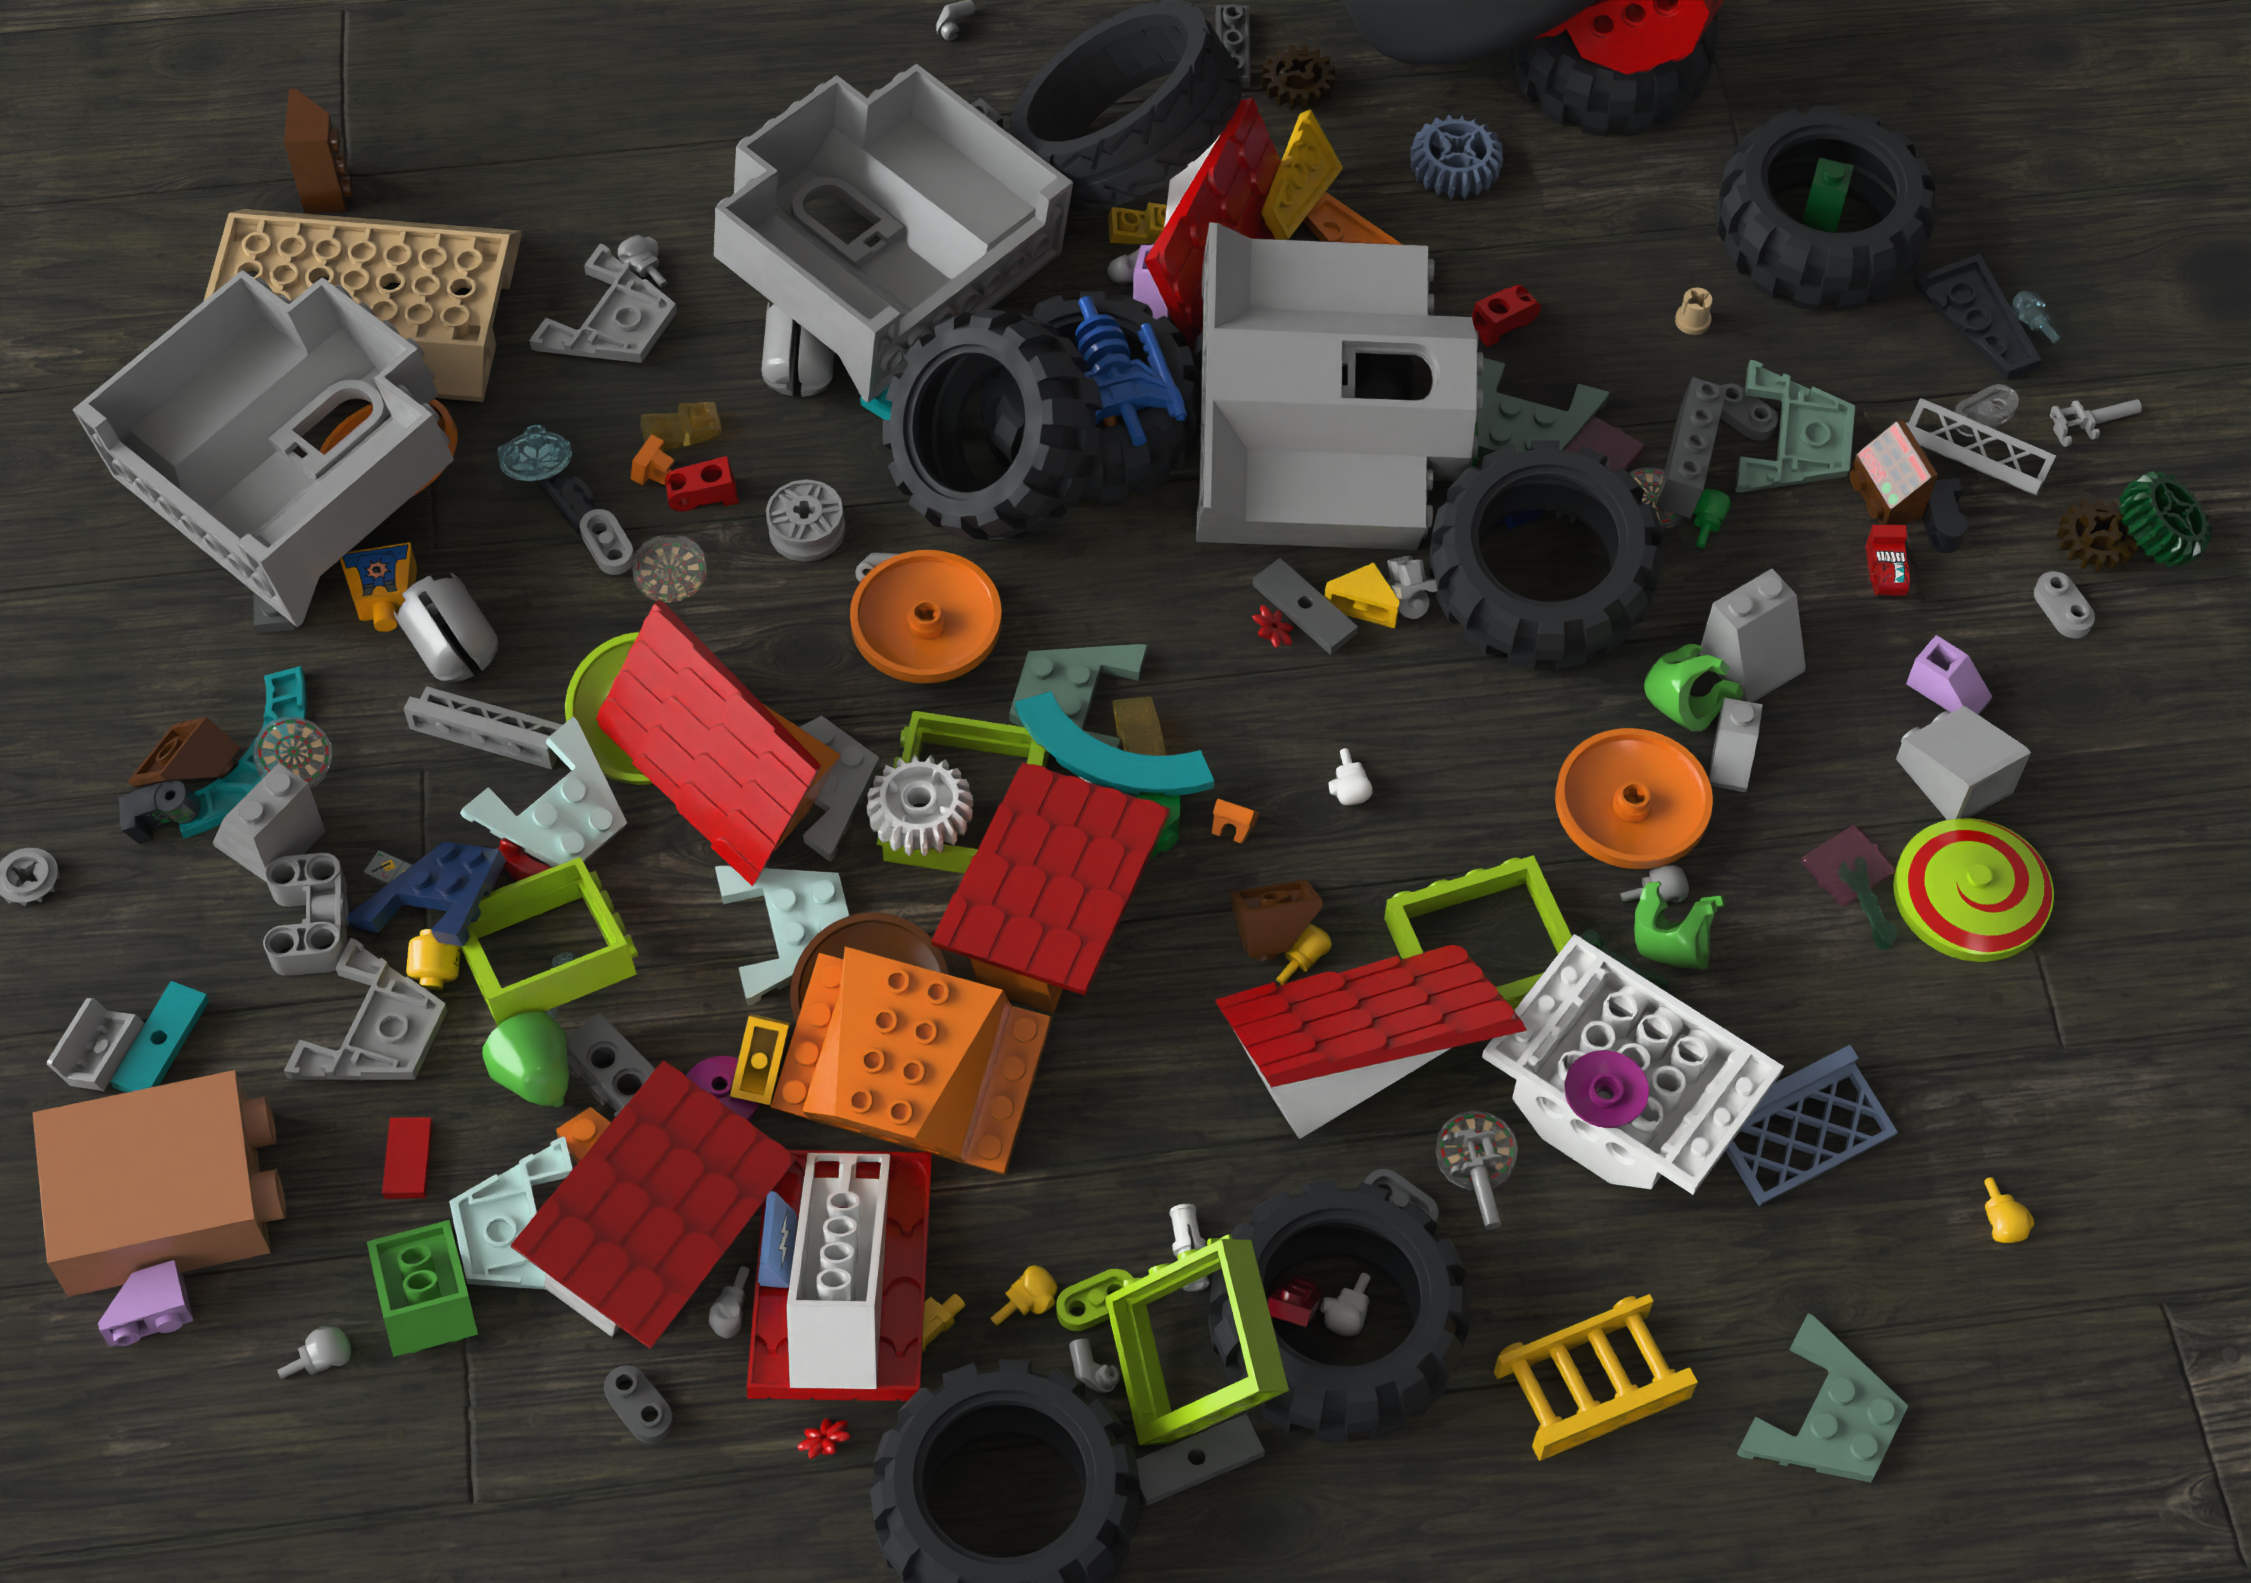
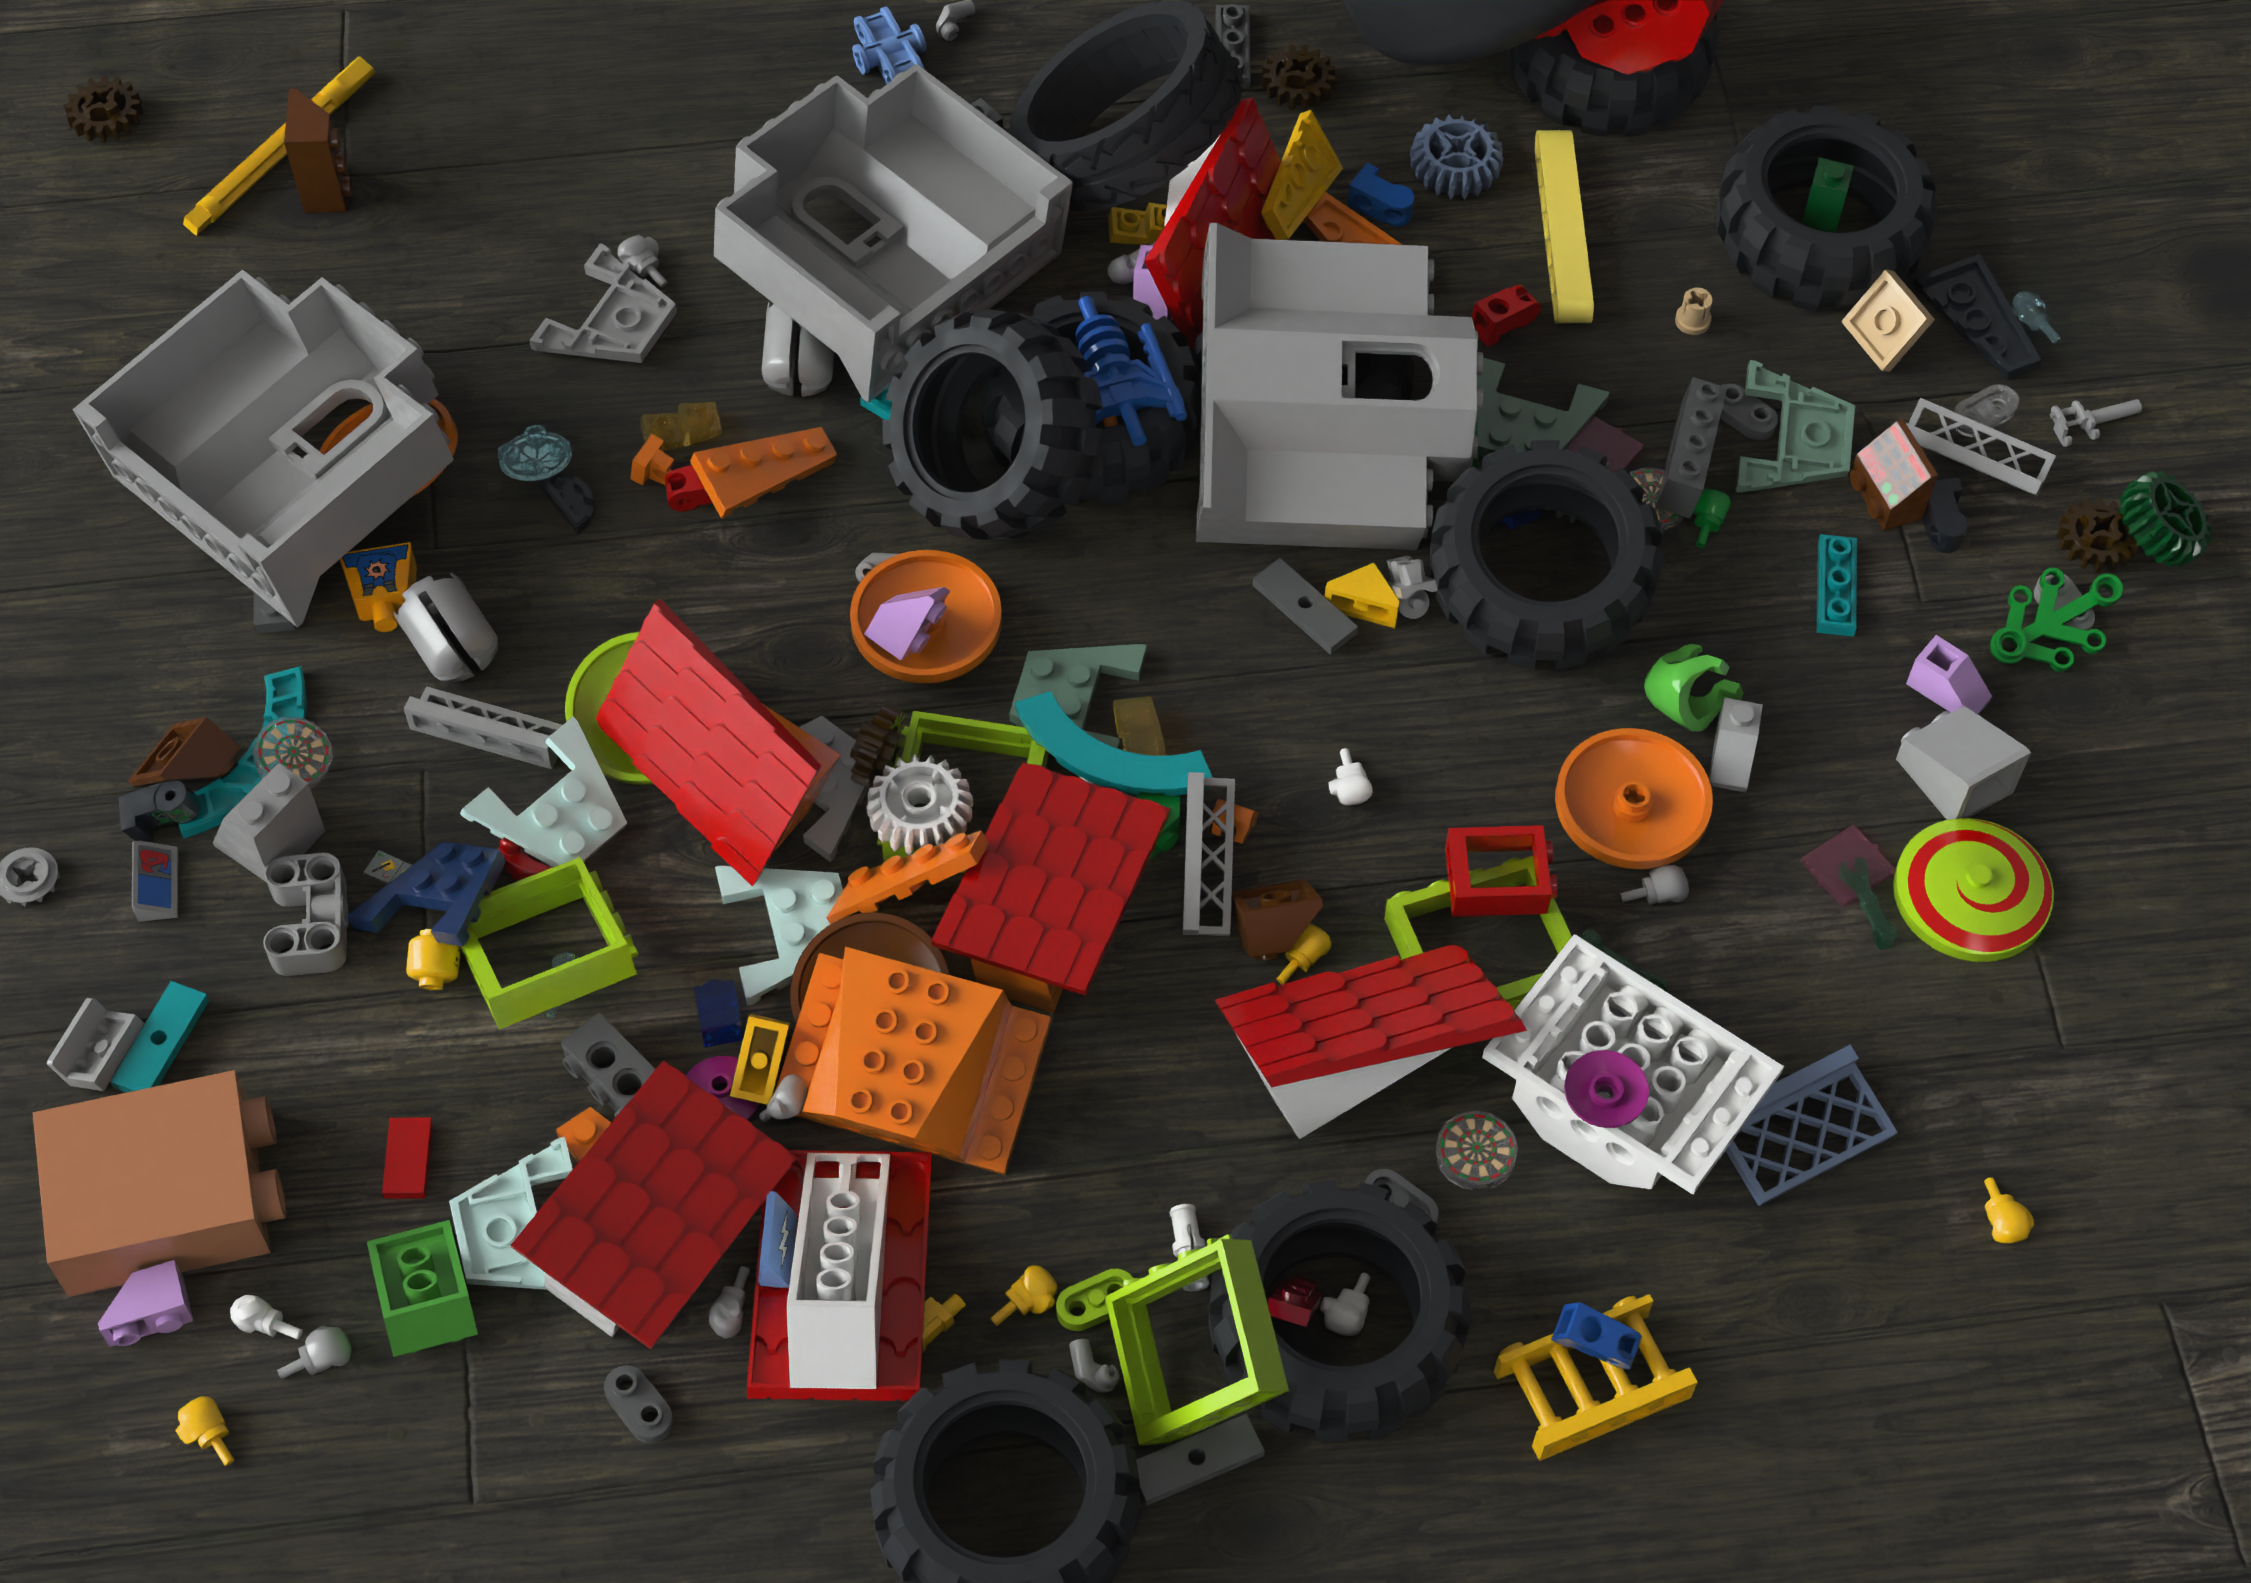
(103, 109): none -> dark brown gear
(154, 881): none -> slope
(203, 1423): none -> yellow piece
(254, 1313): none -> white piece
(272, 150): none -> yellow piece
(370, 254): tan slope -> none
(387, 1034): light grey wing -> none
(529, 1058): bright green piece -> none
(609, 544): light grey plate -> none
(669, 568): clear tile -> none
(719, 1013): none -> clear blue brick
(749, 469): none -> orange wing
(787, 1099): none -> light grey piece
(805, 520): light grey wheel -> none
(825, 1439): red plant -> none
(877, 745): none -> dark brown gear
(886, 45): none -> medium blue axle
(904, 621): none -> lavender slope
(905, 875): none -> orange wing
(1193, 855): none -> light grey fence
(1272, 627): red plant -> none
(1380, 198): none -> blue leg
(1477, 1171): light grey piece -> none
(1499, 900): none -> red window
(1563, 227): none -> light yellow beam
(1597, 1335): none -> blue leg
(1674, 943): bright green piece -> none
(1757, 635): light grey slope -> none
(1836, 585): none -> teal tile
(1848, 1421): sand green wing -> none
(1887, 320): none -> tan tile
(1888, 560): red leg -> none
(2051, 623): none -> green plant

